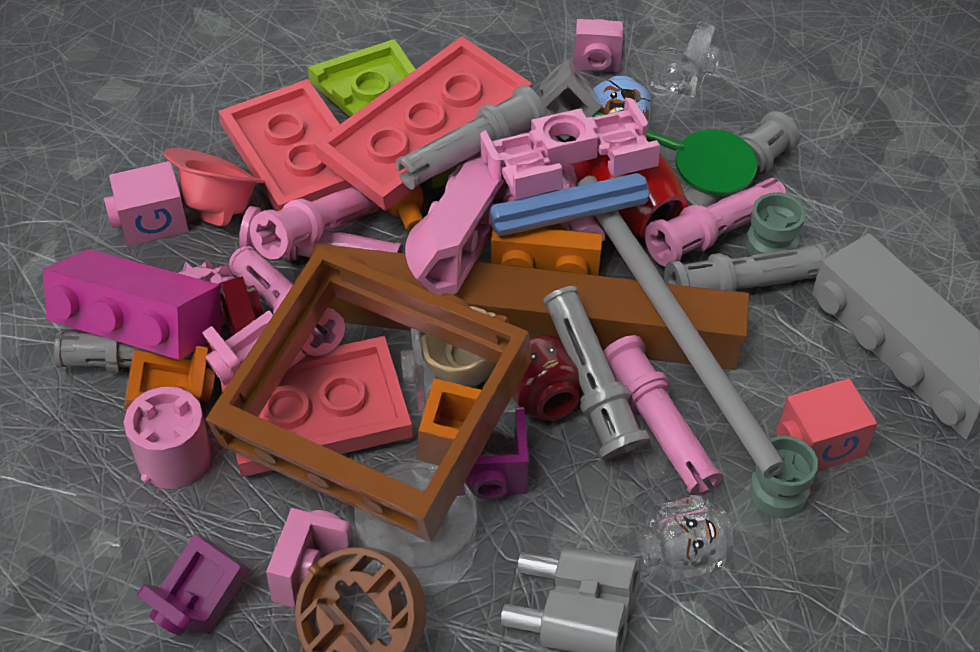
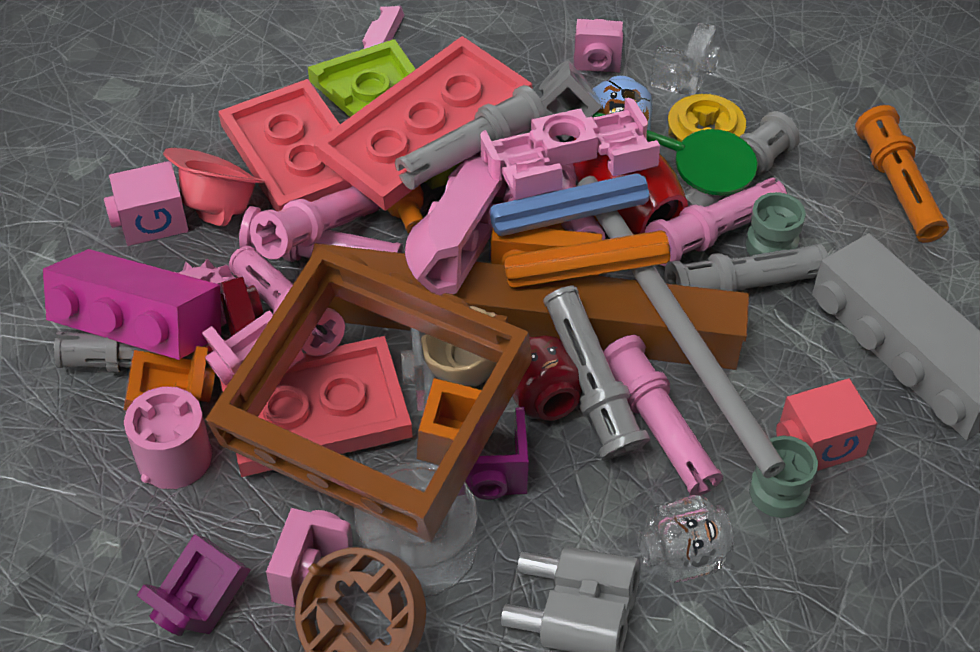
(385, 27): none -> bright pink piece
(587, 259): none -> orange axle
(704, 110): none -> yellow gear
(925, 215): none -> orange pin

